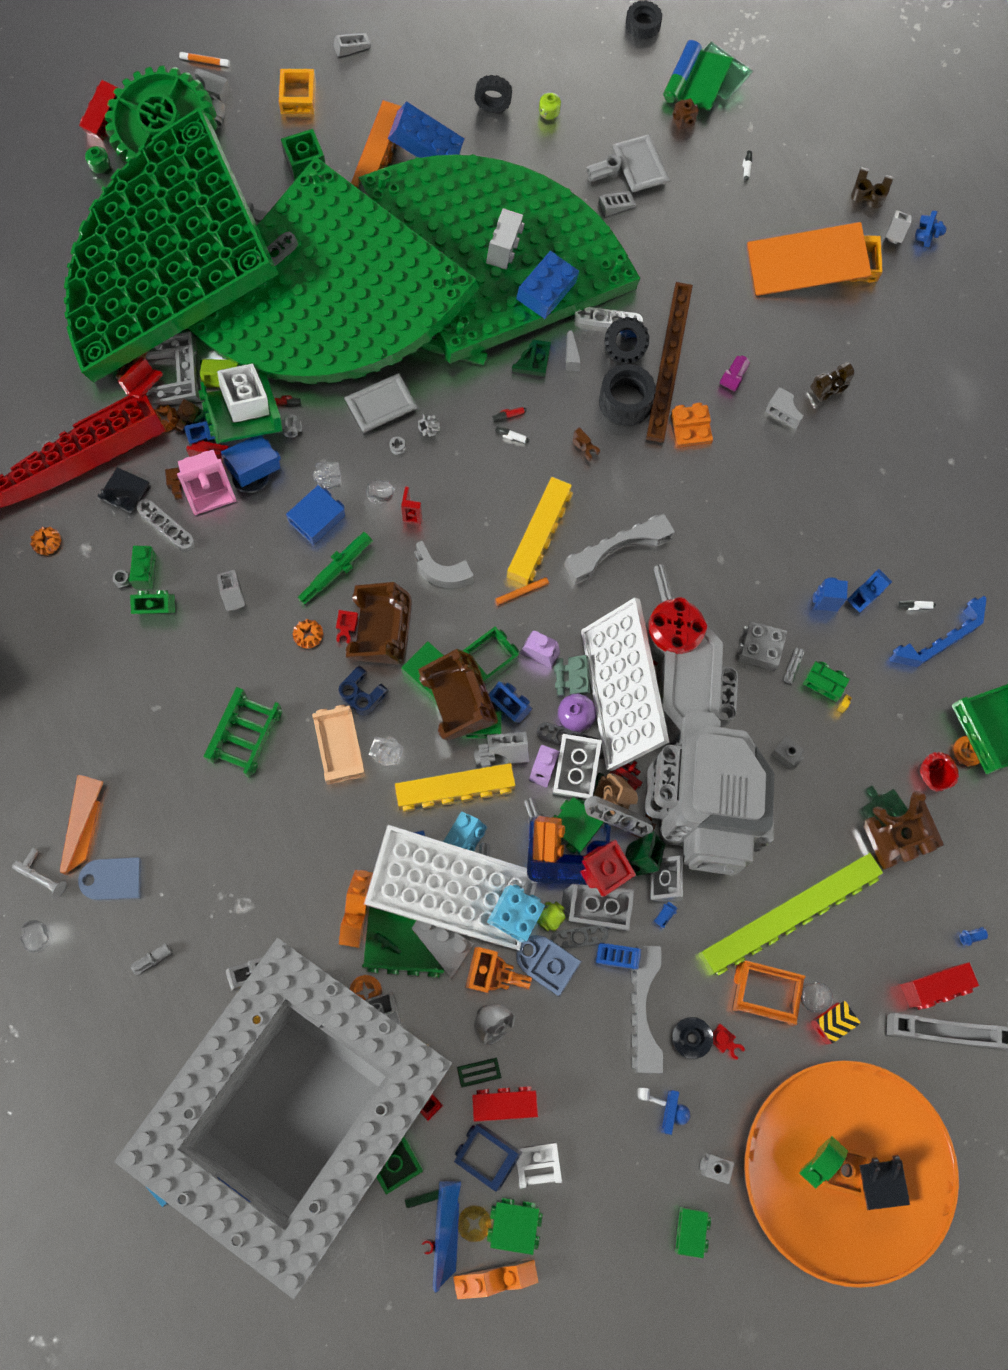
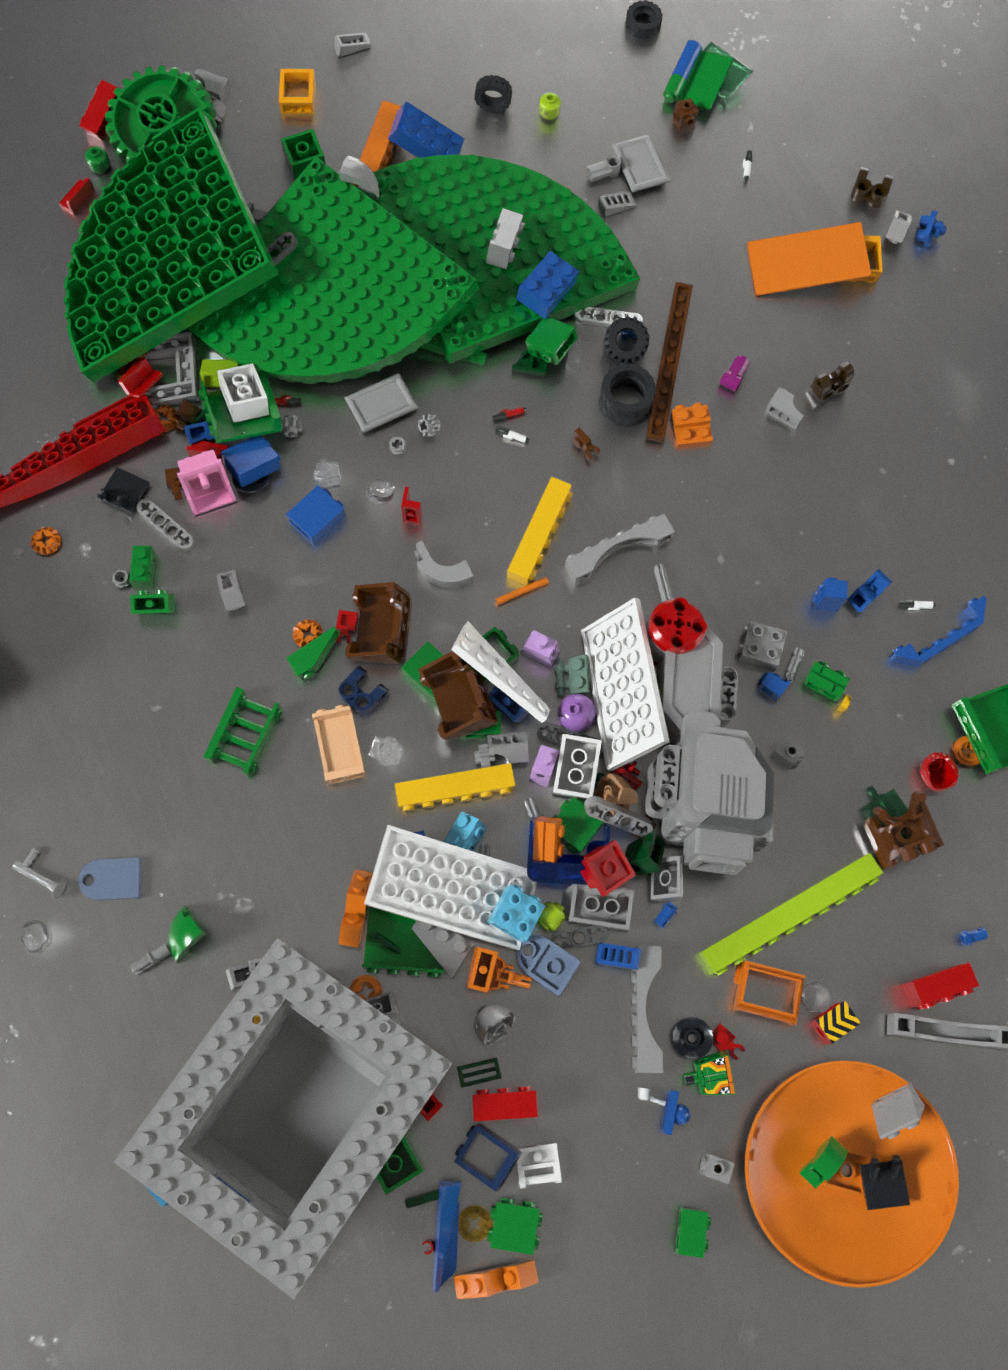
(77, 196): none -> red panel
(81, 823): orange wedge -> none
(183, 934): none -> green brick
(204, 59): orange bar -> none
(312, 655): none -> green slope
(341, 562): green piece -> none
(359, 173): none -> light grey brick
(484, 658): none -> white wing
(551, 340): none -> green brick
(712, 1075): none -> torso
(773, 685): none -> blue brick
(897, 1110): none -> light grey slope

